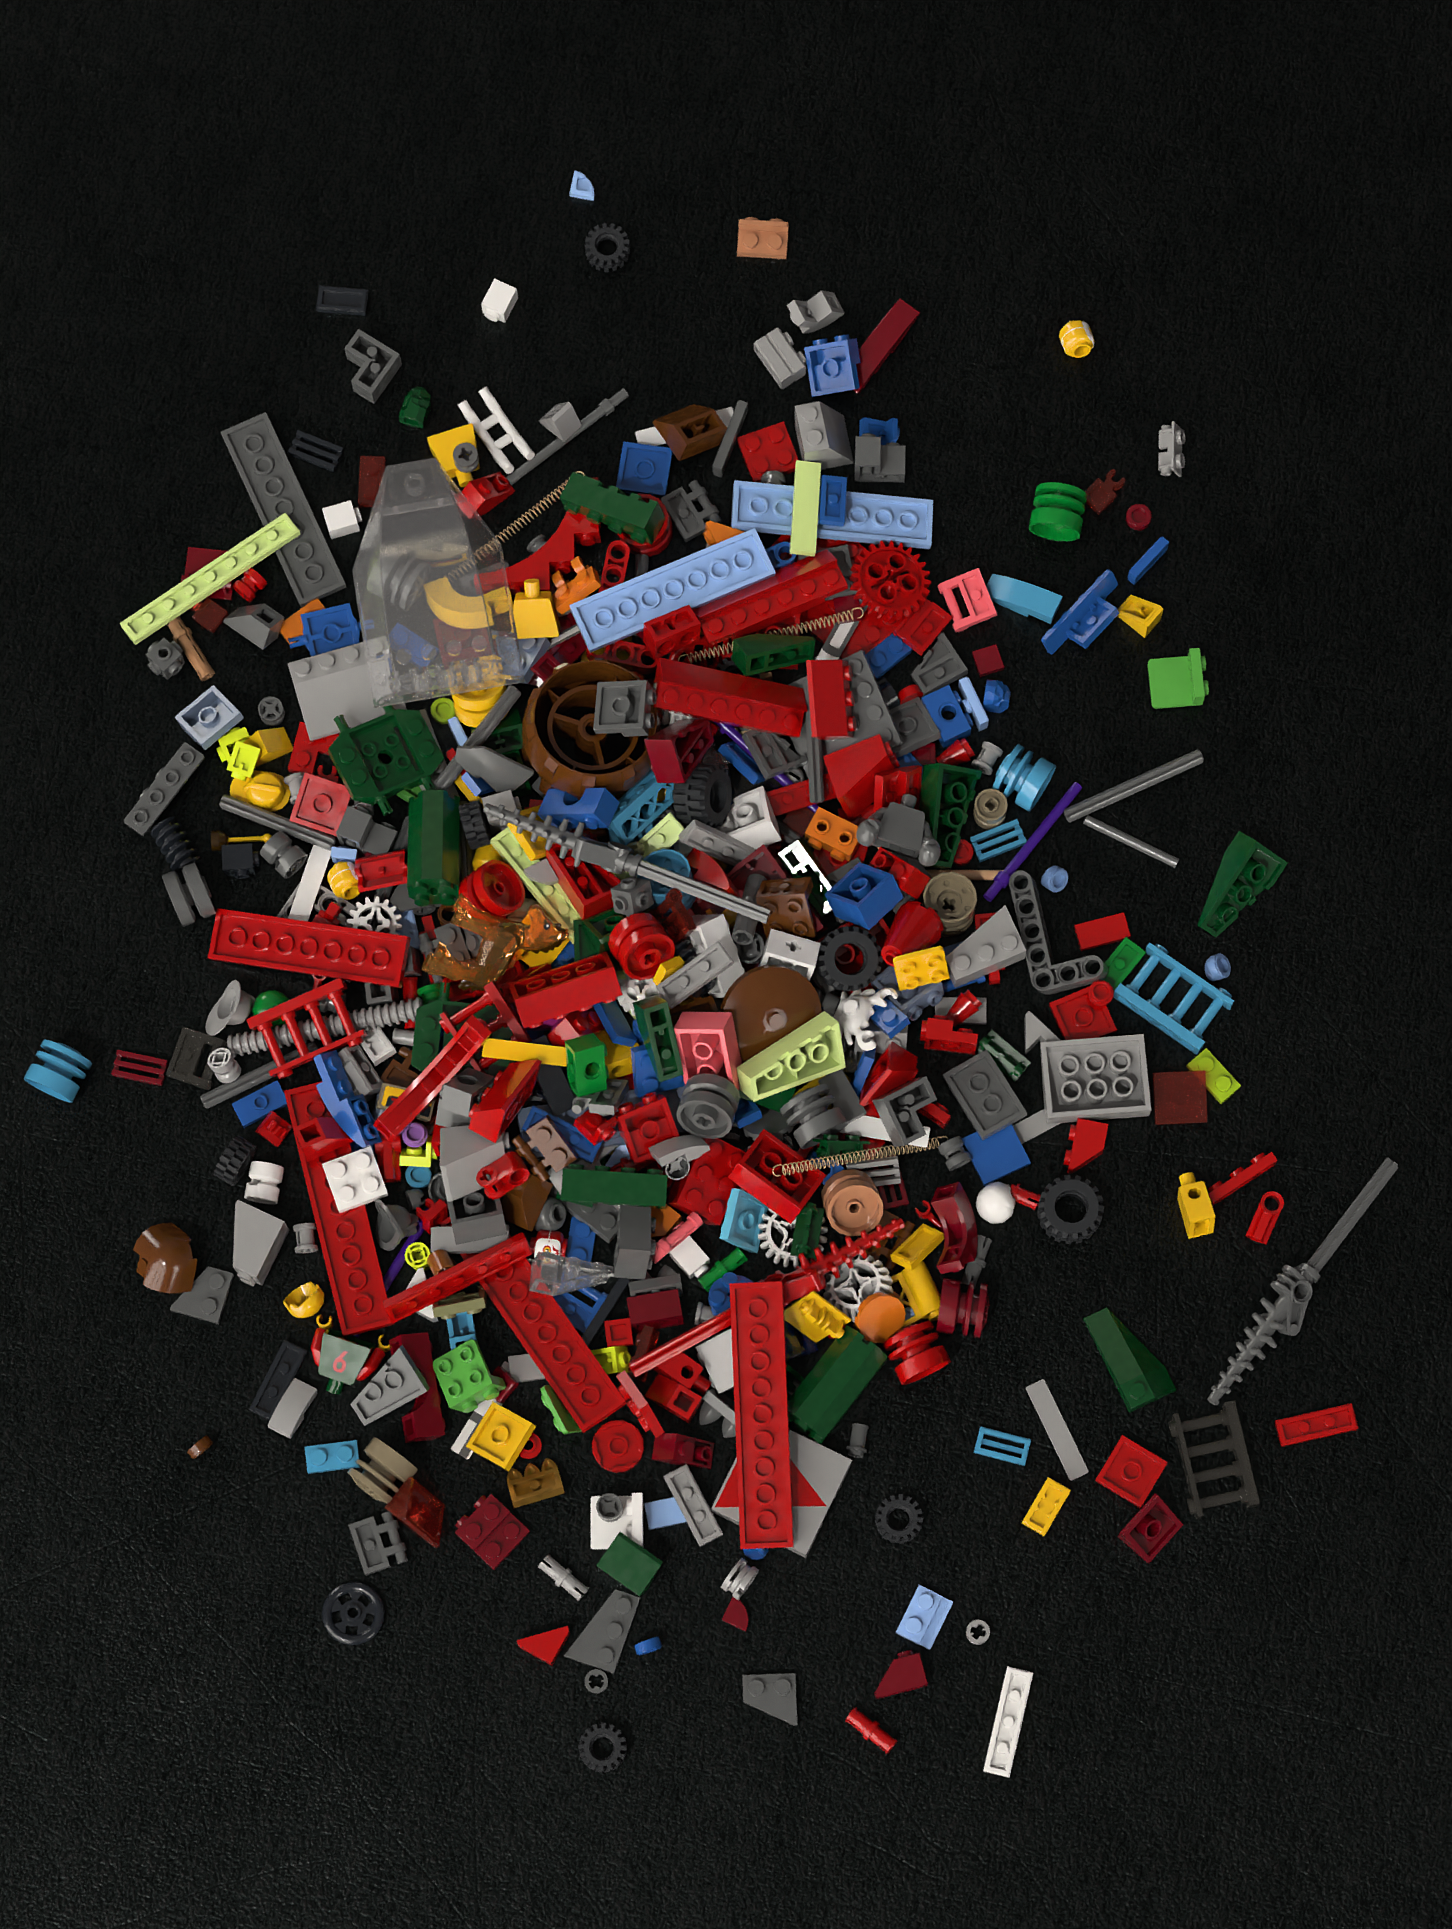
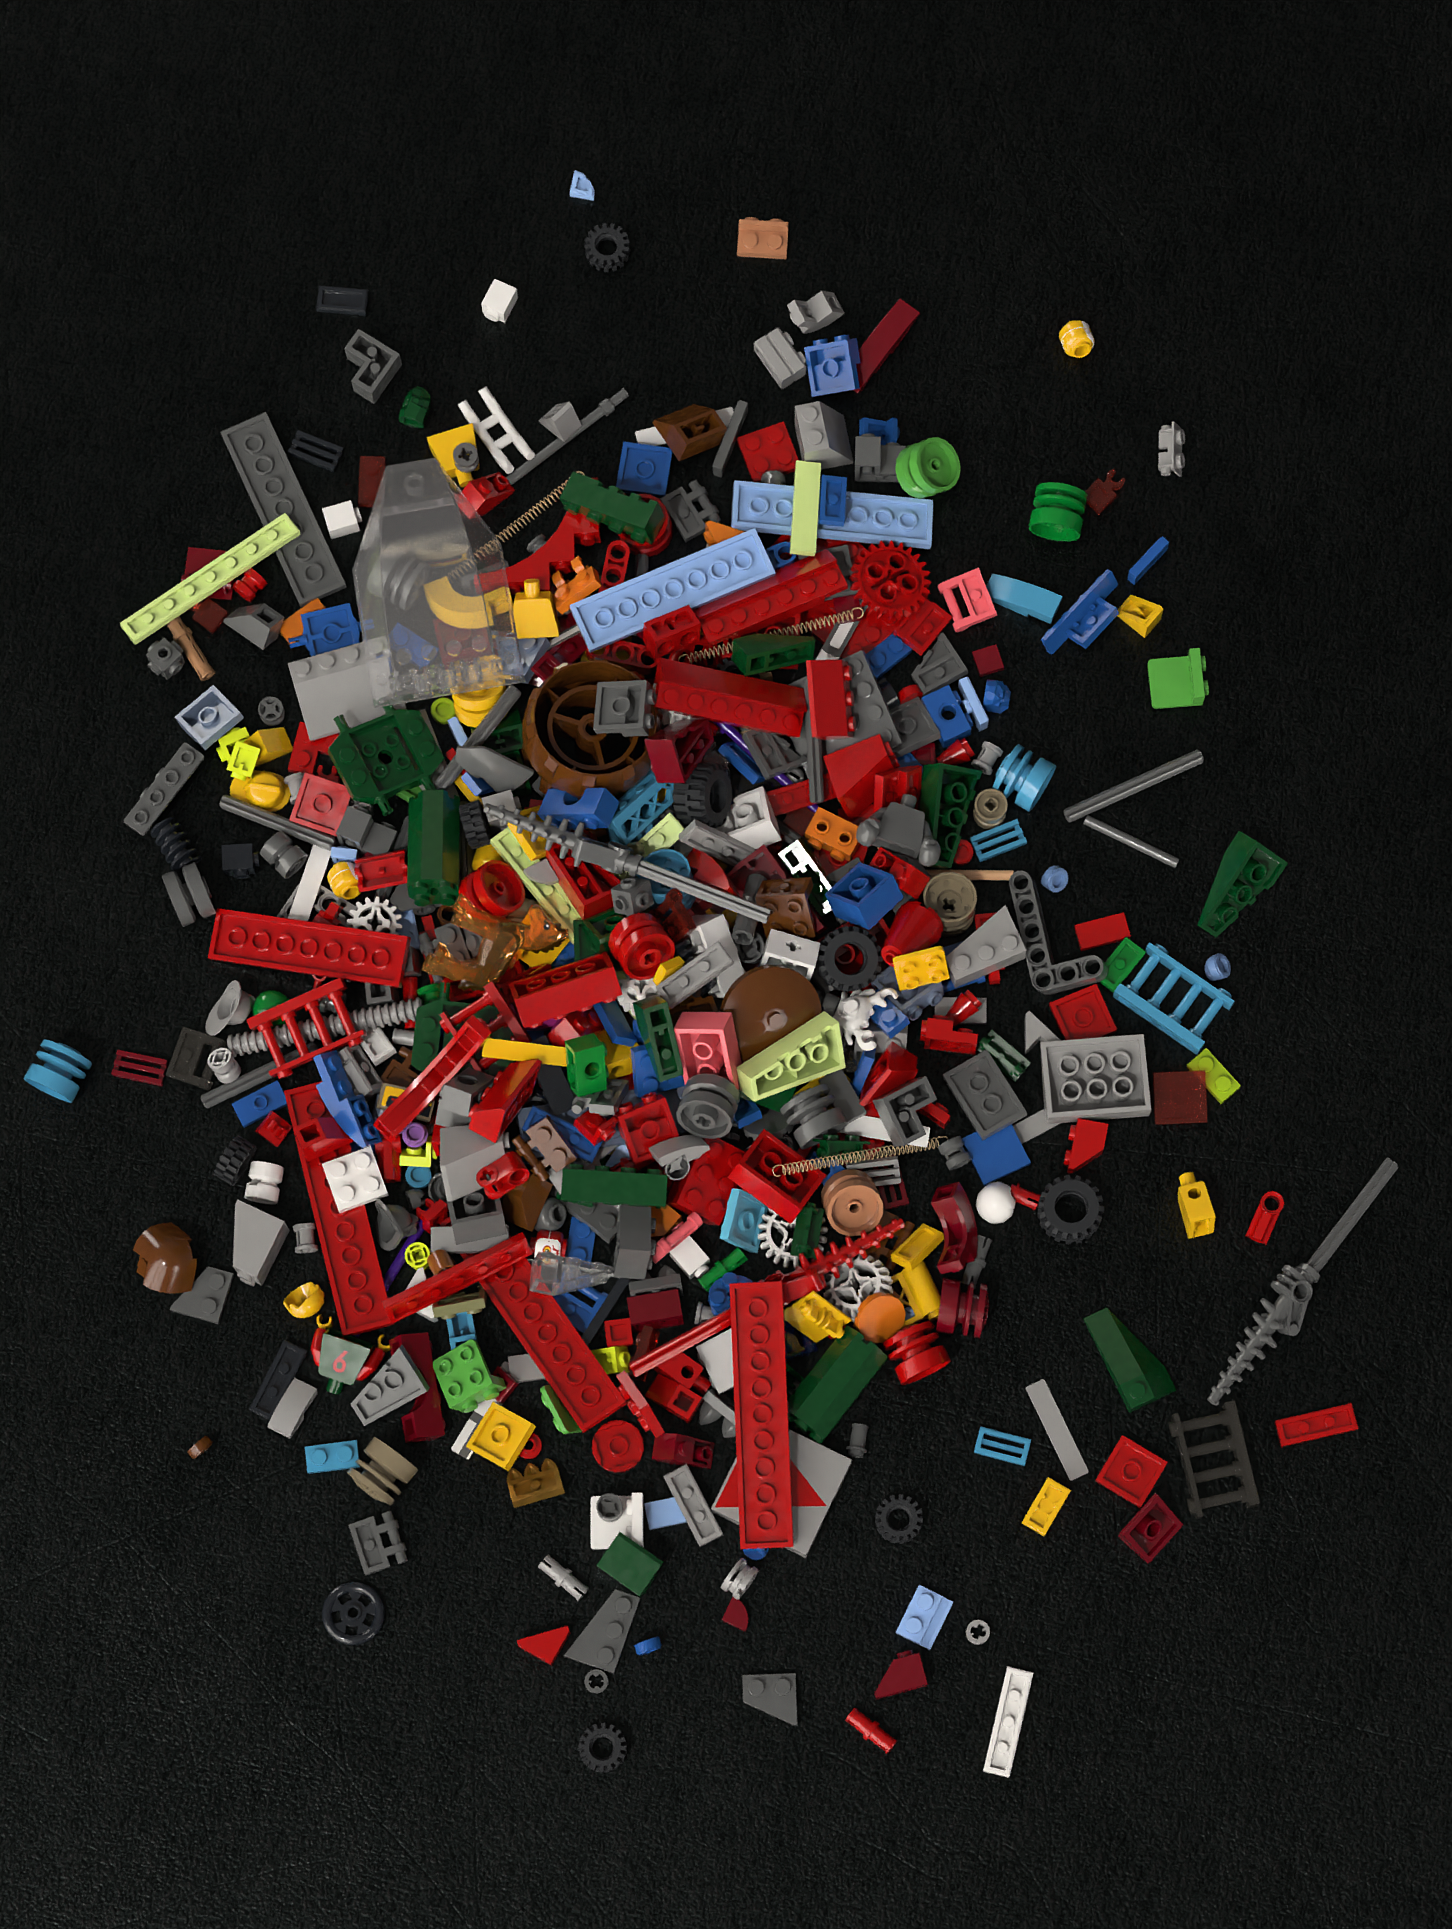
(220, 838): hinge -> none
(418, 1511): clear red slope -> none
(491, 1531): dark red plate -> none
(927, 467): none -> bright green wheel
(929, 1215): red hand -> none
(1001, 880): dark purple bar -> none
(1100, 992): red plate -> none
(1138, 517): dark red tile -> none
(1241, 1177): red plate -> none

